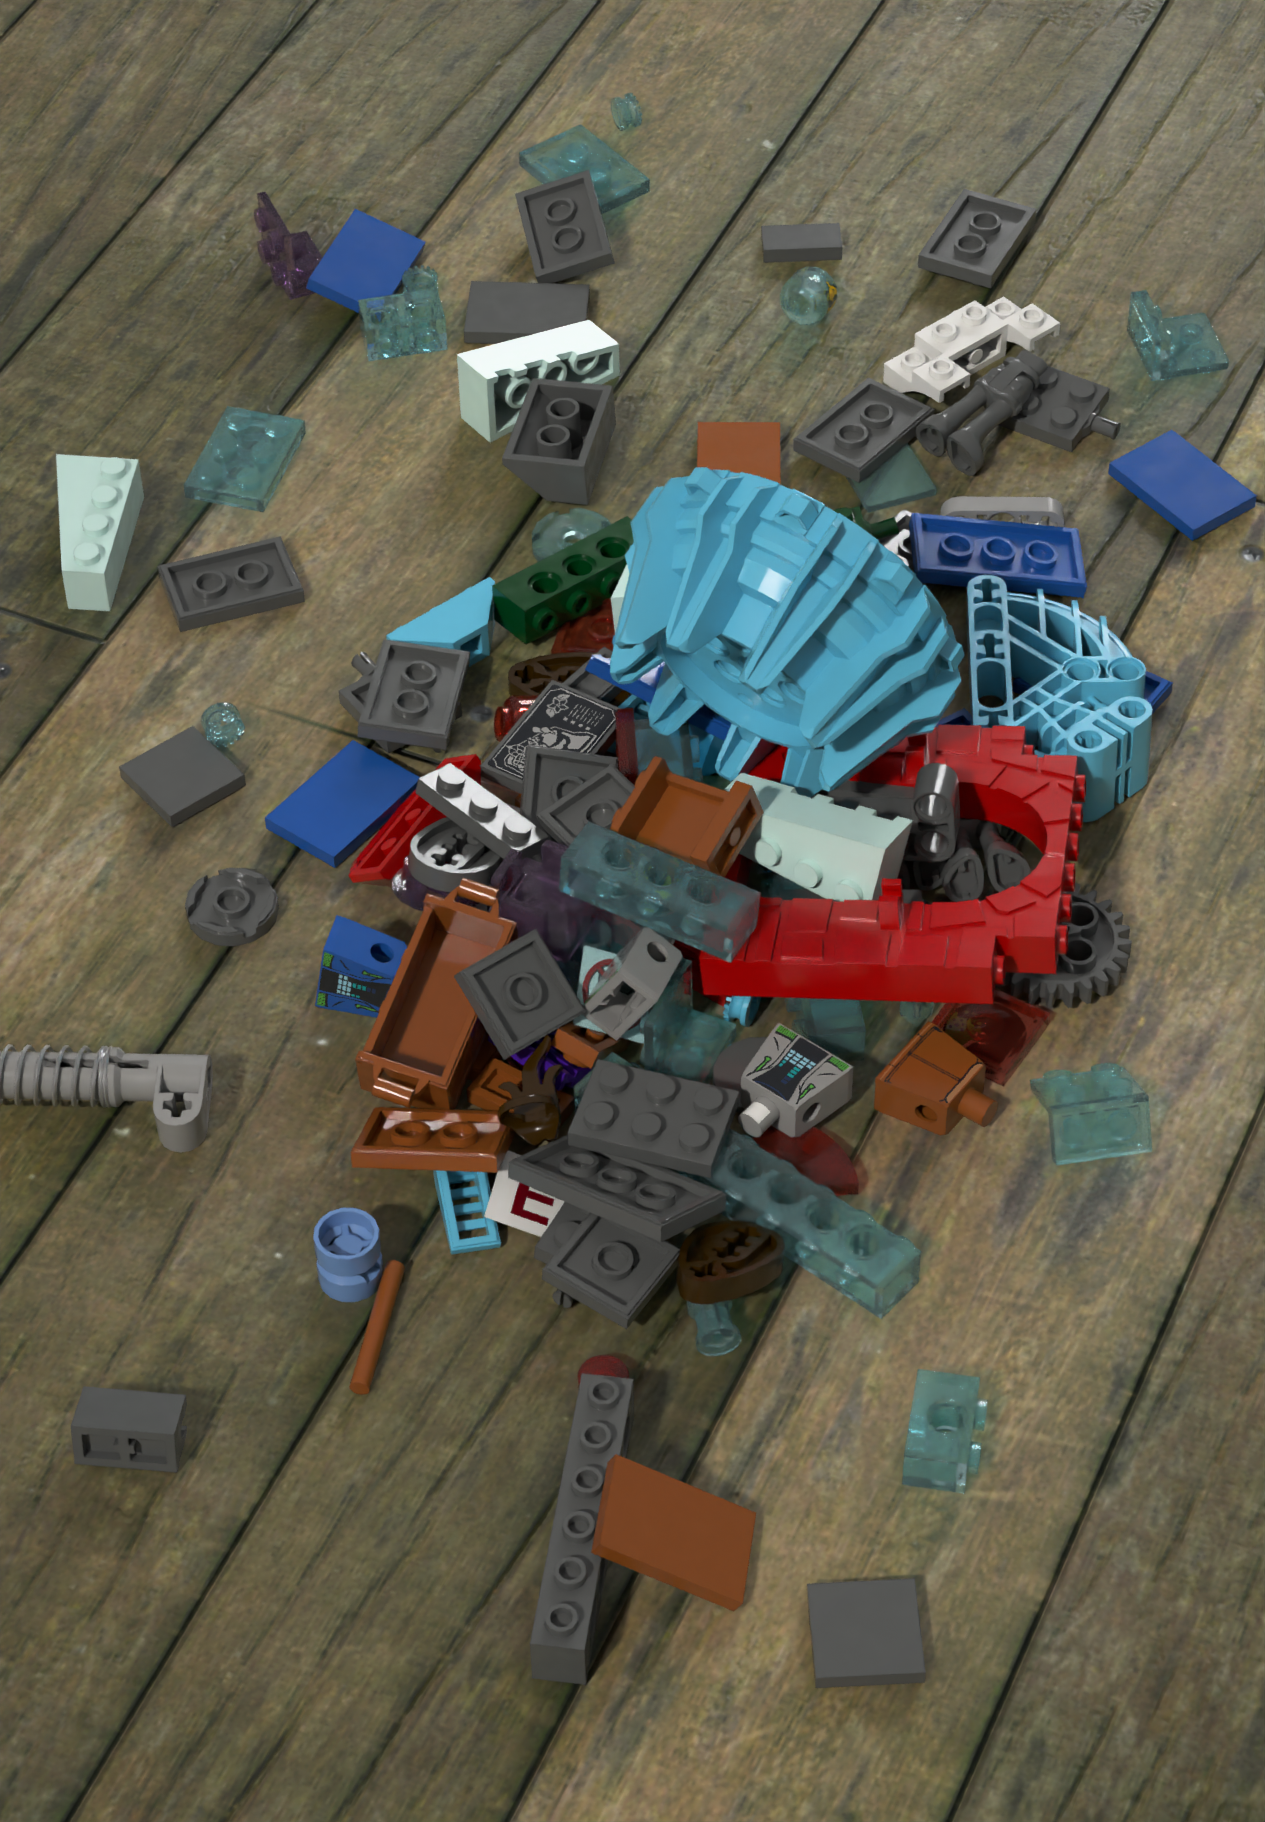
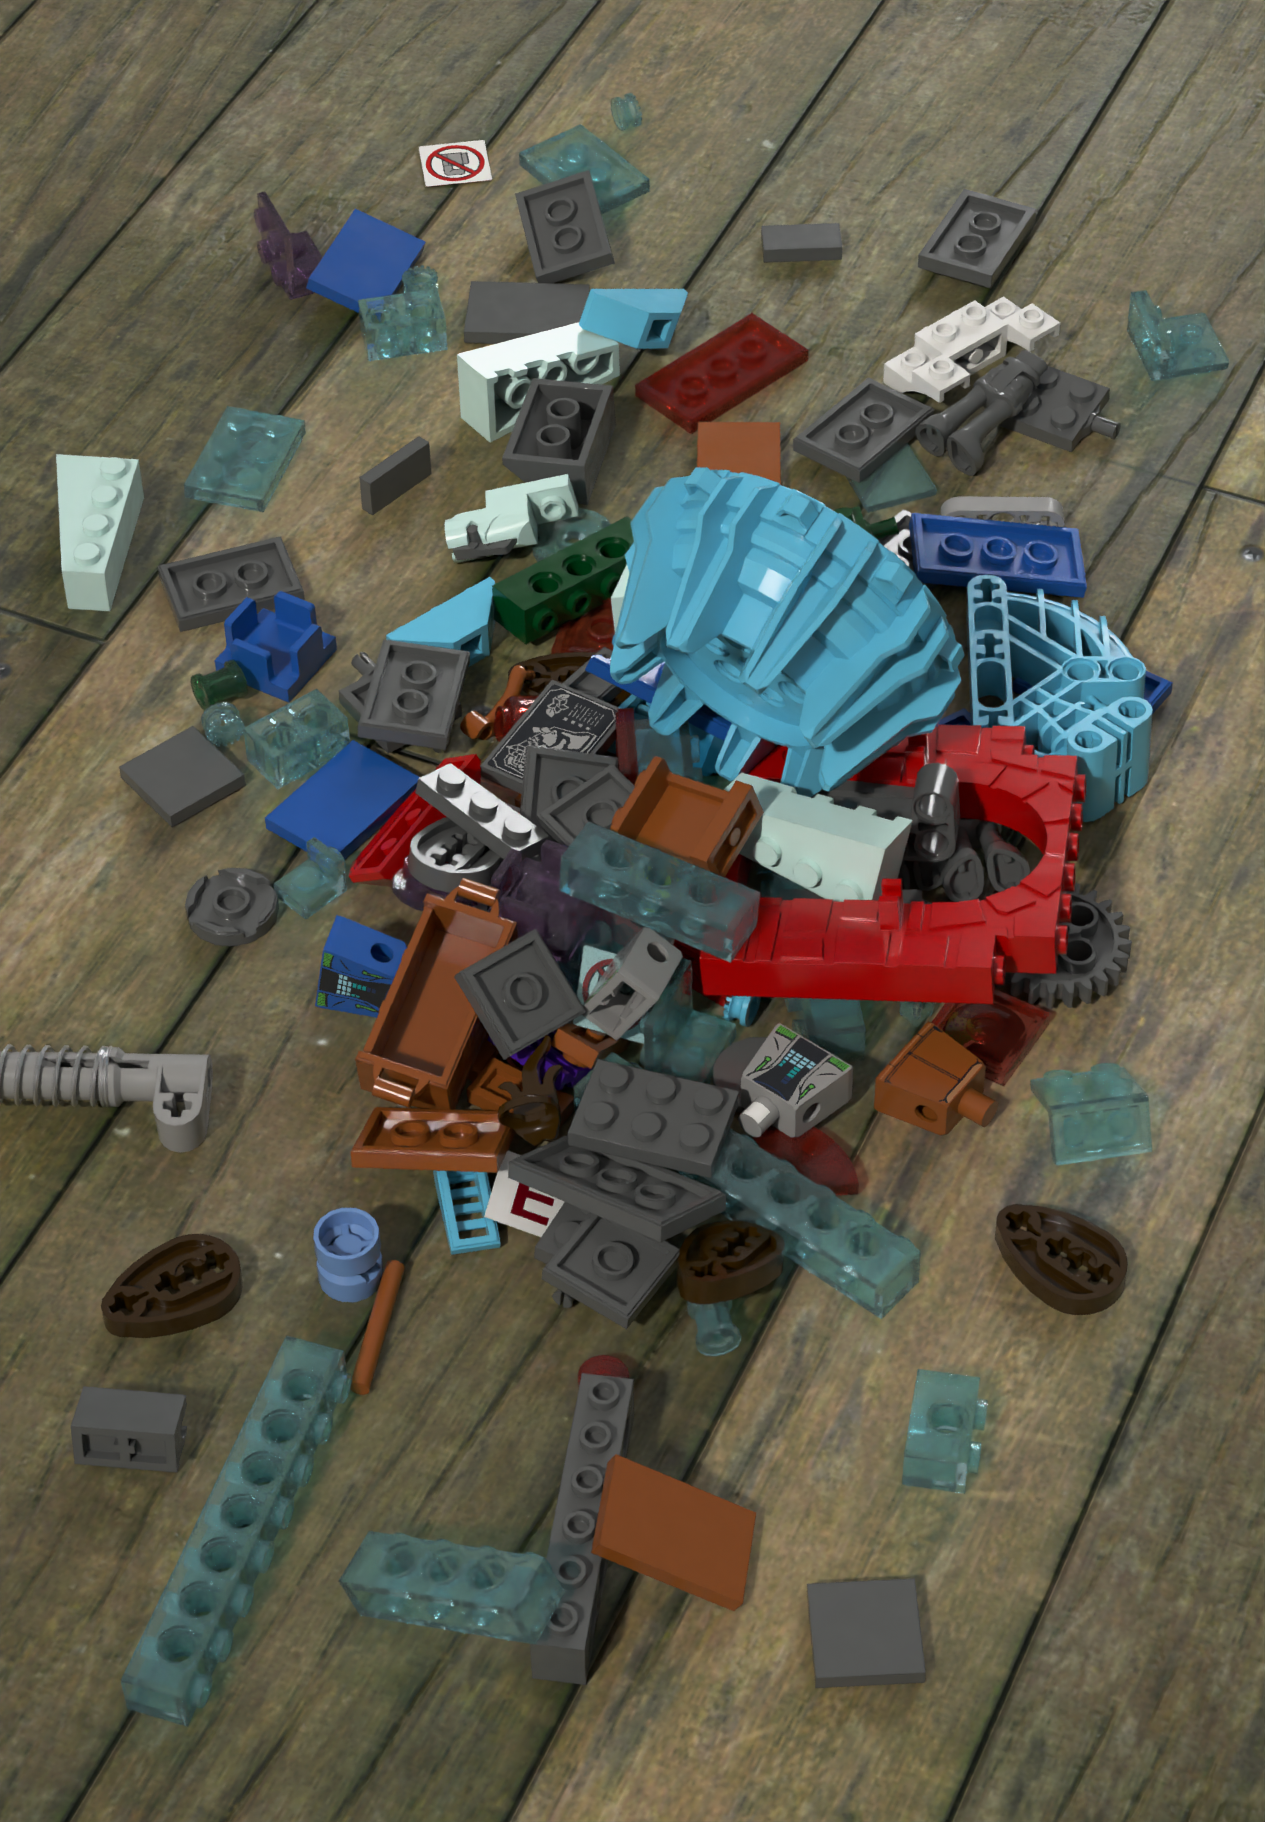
(164, 1314): none -> dark brown piece
(175, 1689): none -> clear light blue brick
(219, 685): none -> clear green bush
(276, 648): none -> blue panel
(296, 738): none -> clear light blue brick
(314, 881): none -> clear light blue bracket
(395, 475): none -> dark grey tile
(452, 1586): none -> clear light blue brick
(455, 163): none -> sticker
(478, 726): none -> dark orange piece
(510, 518): none -> light aqua plate
(634, 315): none -> medium azure slope
(721, 373): none -> clear red tile
(808, 295): clear light blue head -> none
(1049, 1278): none -> dark brown piece
(1182, 485): blue tile -> none

